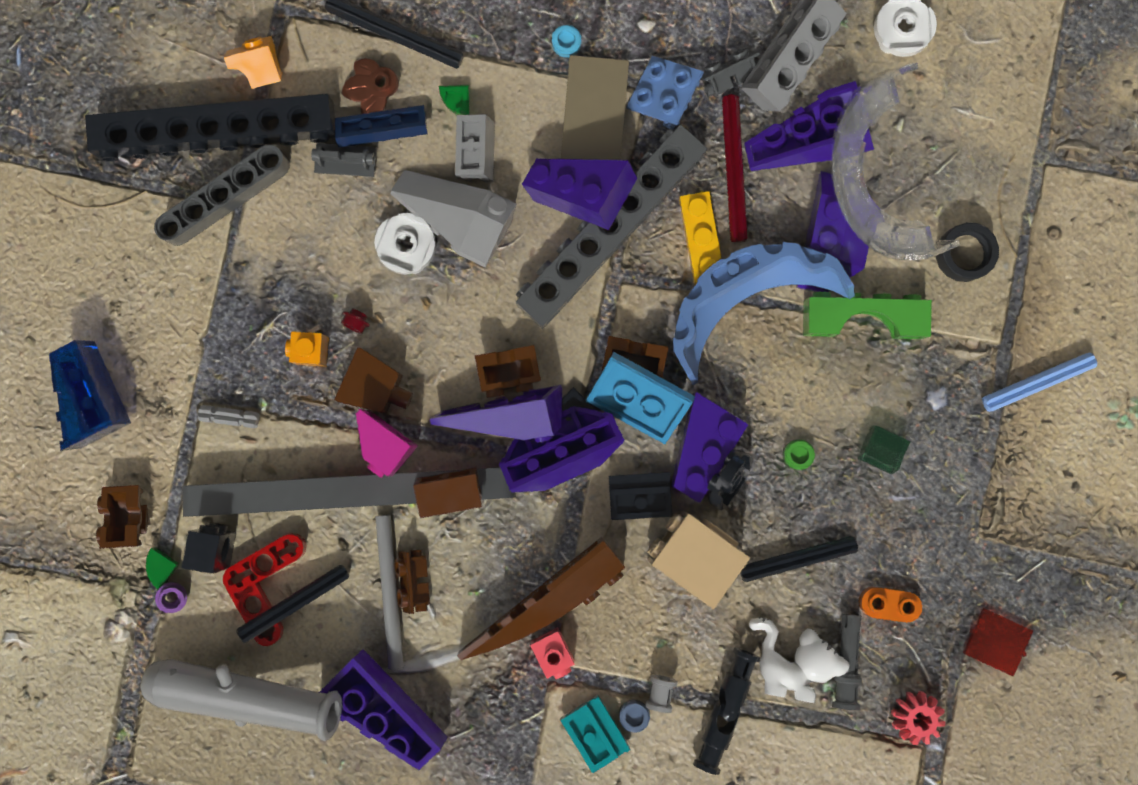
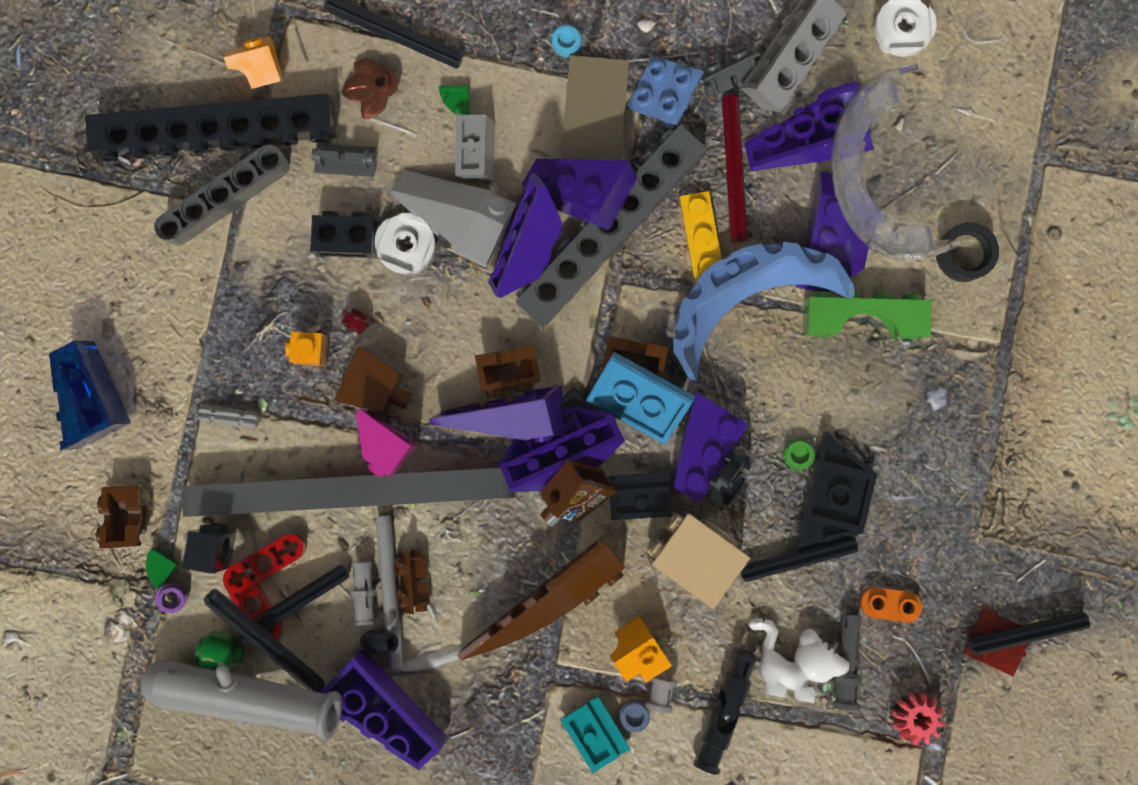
(218, 650): none -> green head
(263, 640): none -> black axle
(343, 244): none -> black brick
(363, 593): none -> light grey pin
(375, 642): none -> black pin
(380, 126): dark blue plate -> none
(448, 492): reddish brown hinge -> none
(527, 240): none -> dark purple wedge
(553, 654): coral brick -> none
(575, 492): none -> reddish brown torso
(638, 652): none -> light orange brick
(836, 495): none -> black wing
(883, 449): clear green piece -> none
(1029, 633): none -> black axle
(1039, 382): light blue axle -> none

